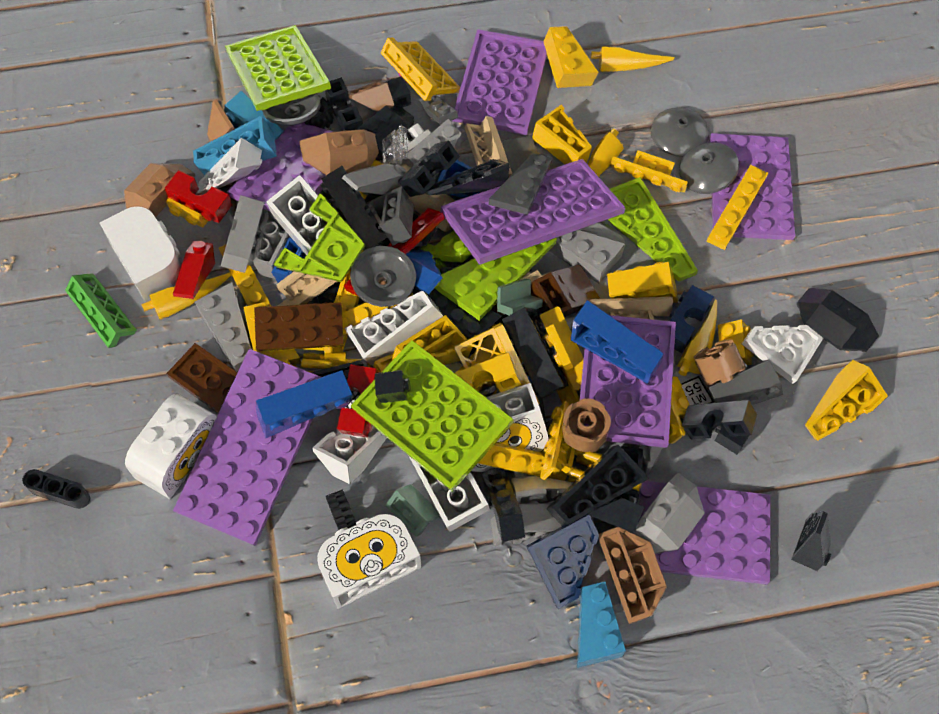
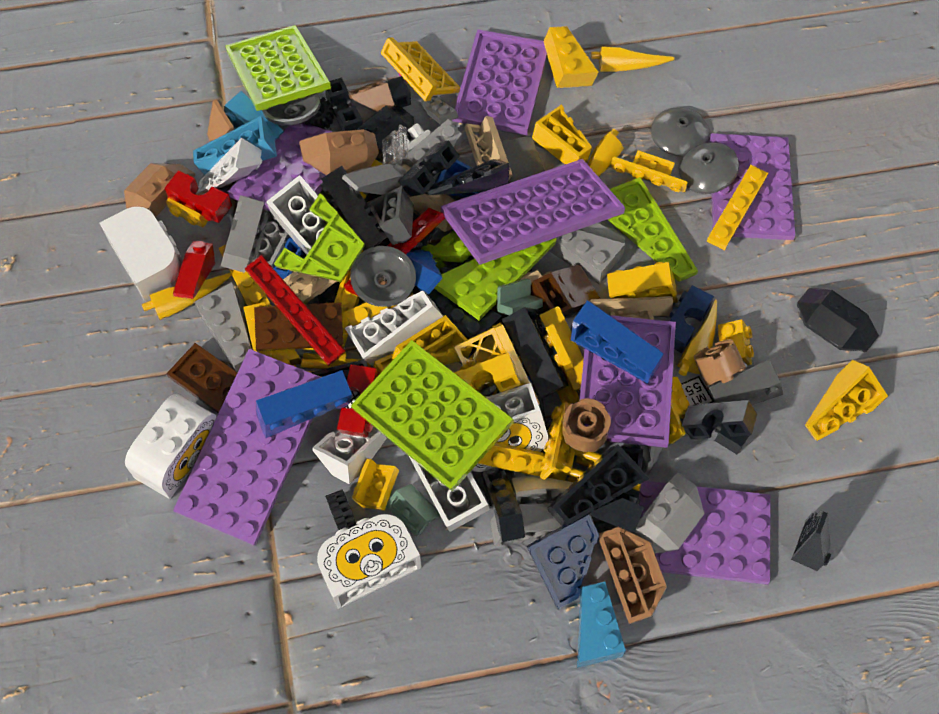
(49, 482): black beam -> none
(94, 309): bright green fence -> none
(295, 310): none -> red tile
(375, 485): none -> yellow bracket
(391, 386): black brick -> none
(523, 185): dark grey wing -> none
(785, 347): white plate -> none

